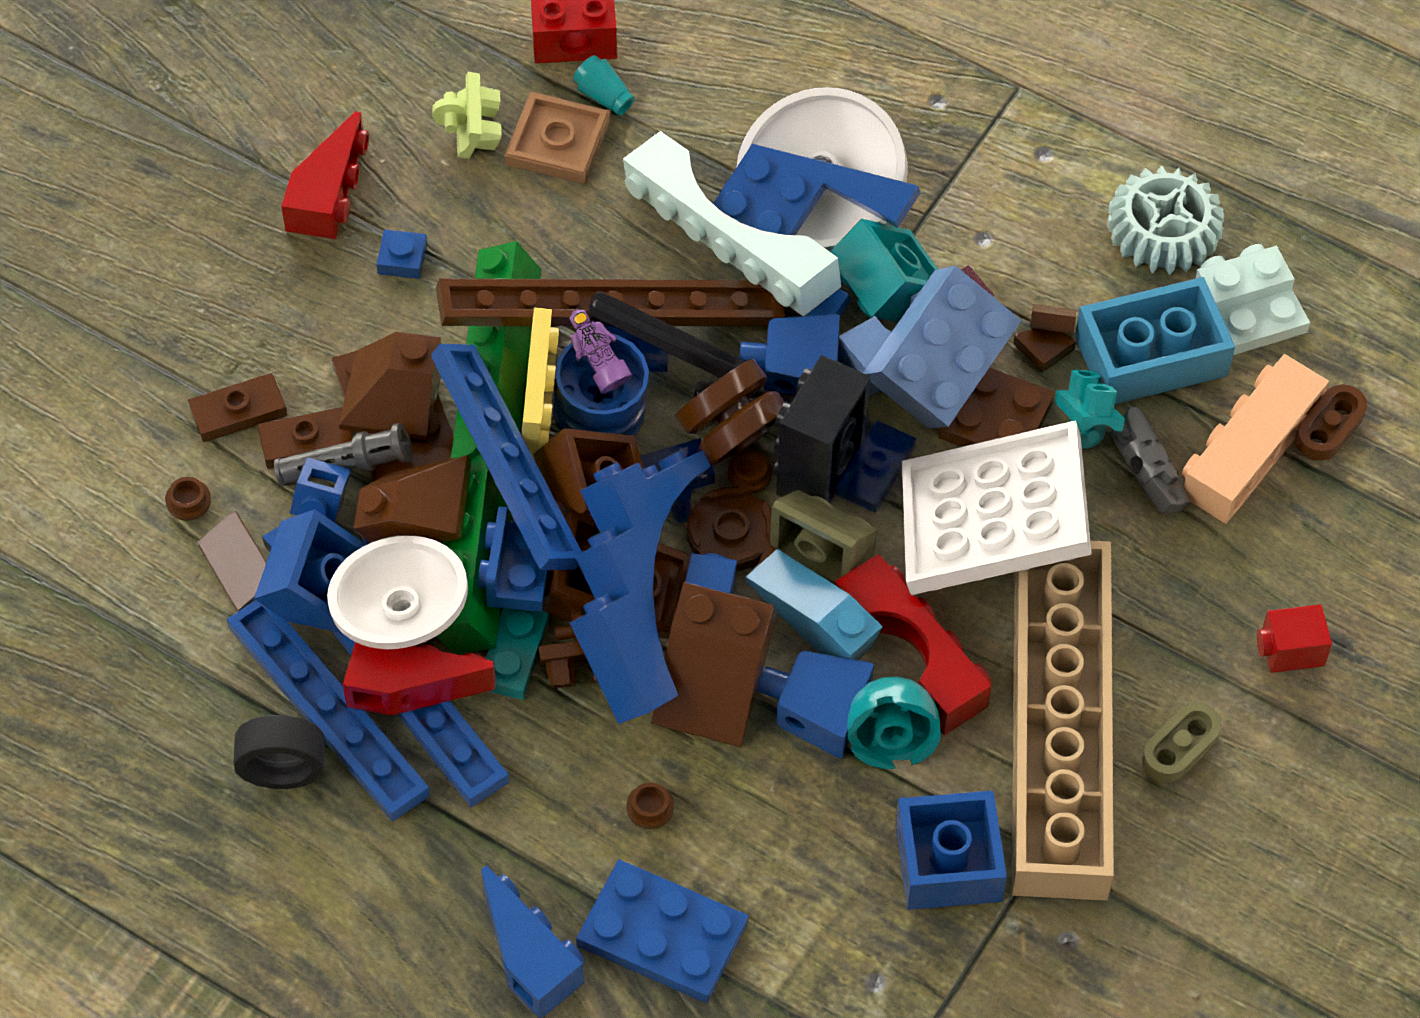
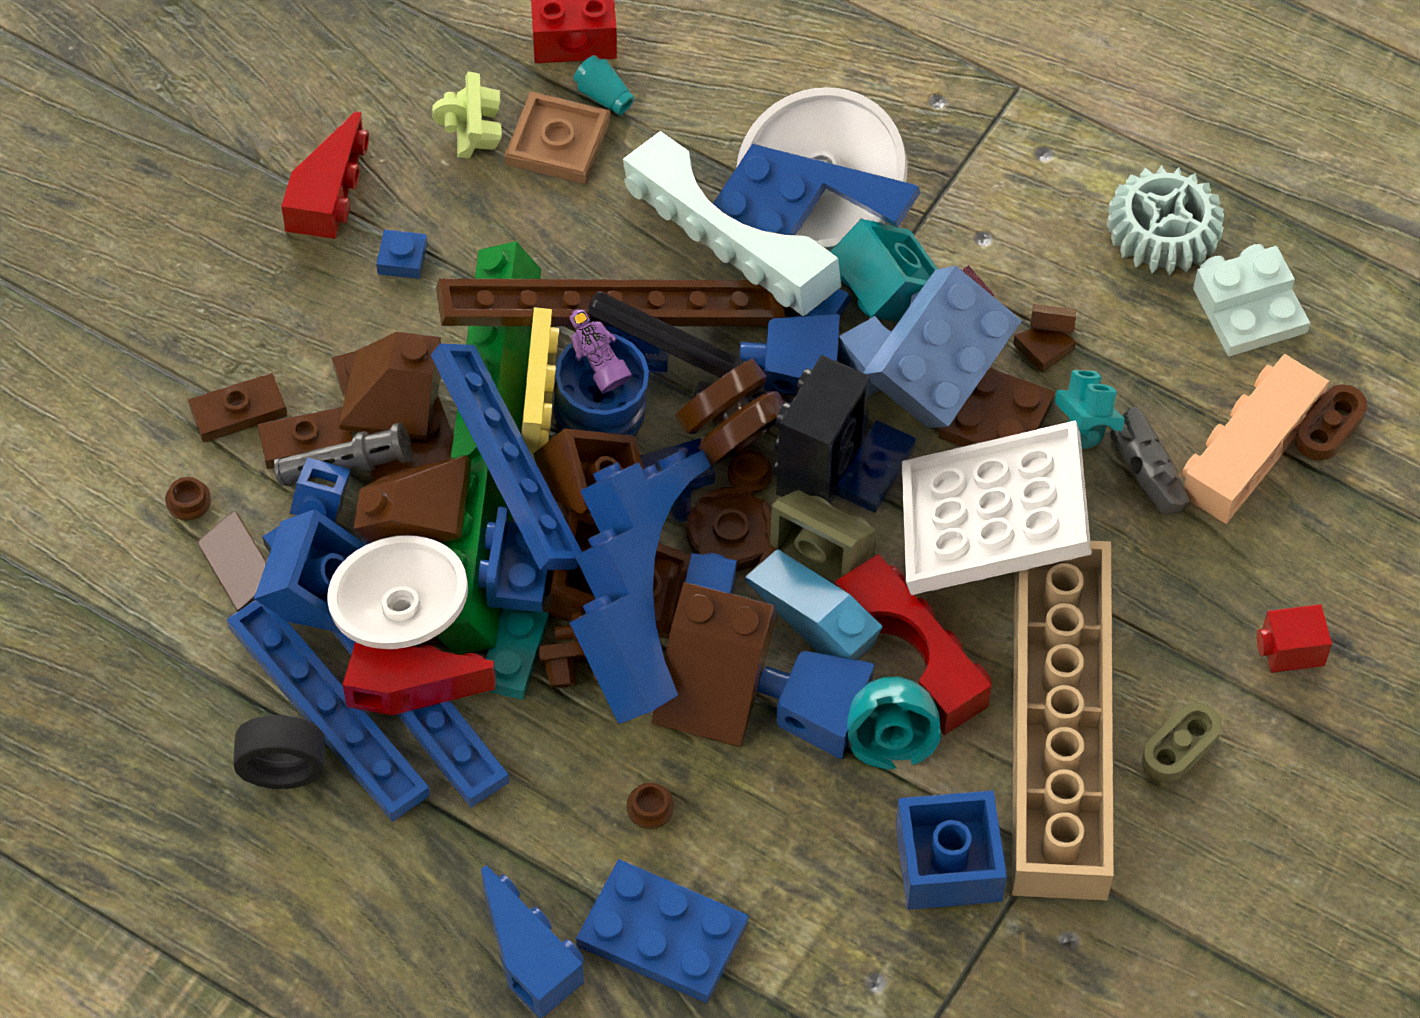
(1155, 340): dark azure brick -> none

